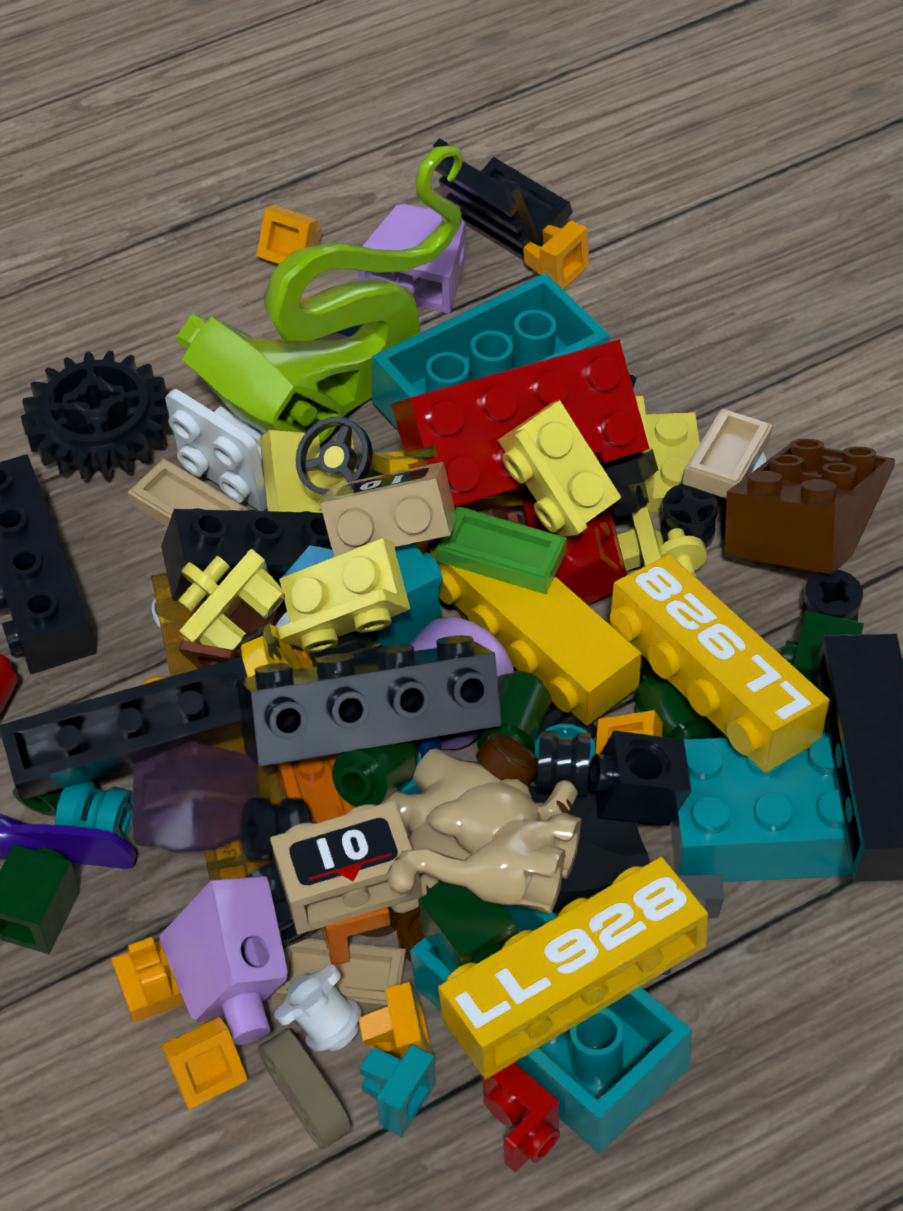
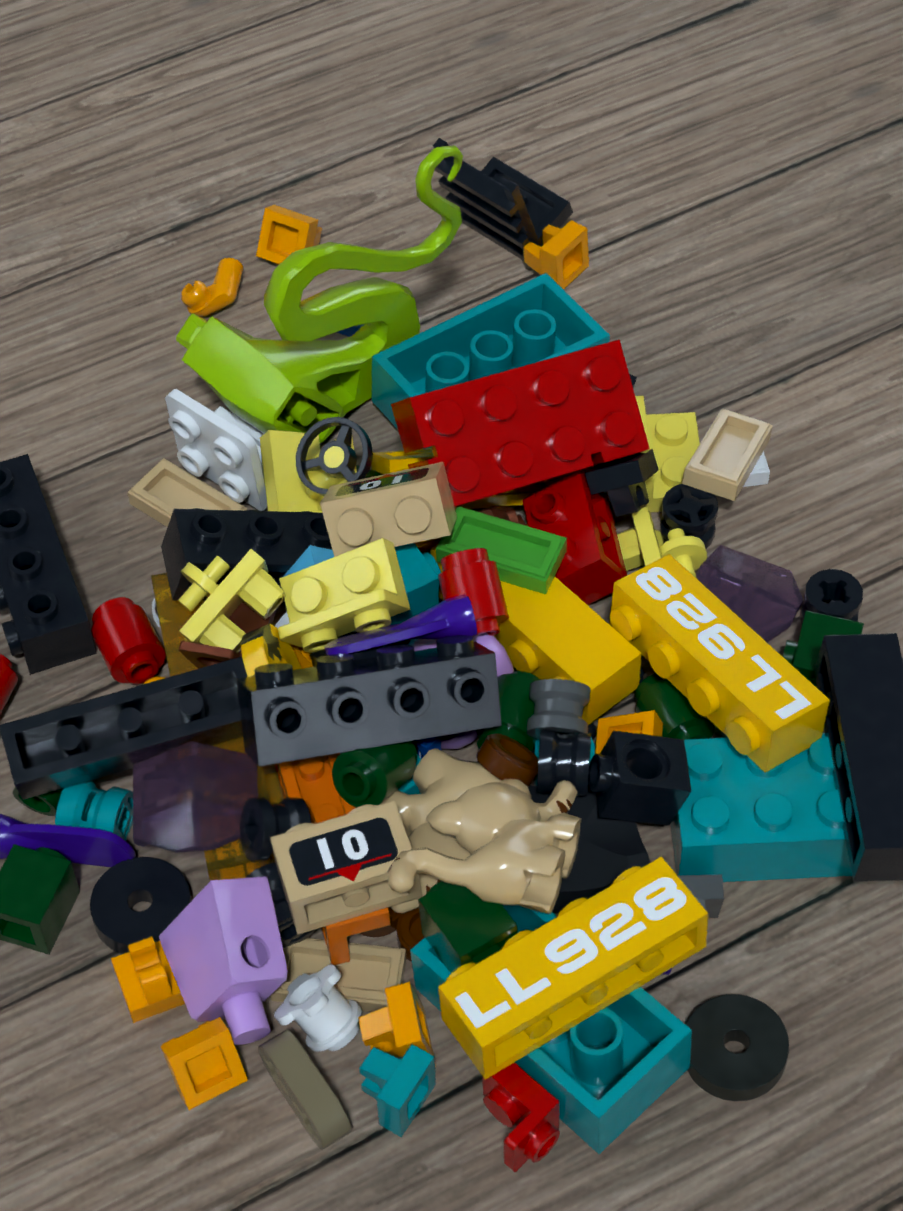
(96, 414): black gear -> none
(127, 641): none -> red brick
(135, 882): none -> black piece
(223, 292): none -> light orange arm
(435, 282): lavender torso -> none
(444, 619): none -> dark purple piece
(478, 578): none -> red brick
(558, 470): light yellow bracket -> none
(558, 707): none -> dark grey wheel
(732, 1074): none -> pearl dark grey piece
(753, 589): none -> clear purple slope
(805, 506): reddish brown slope -> none

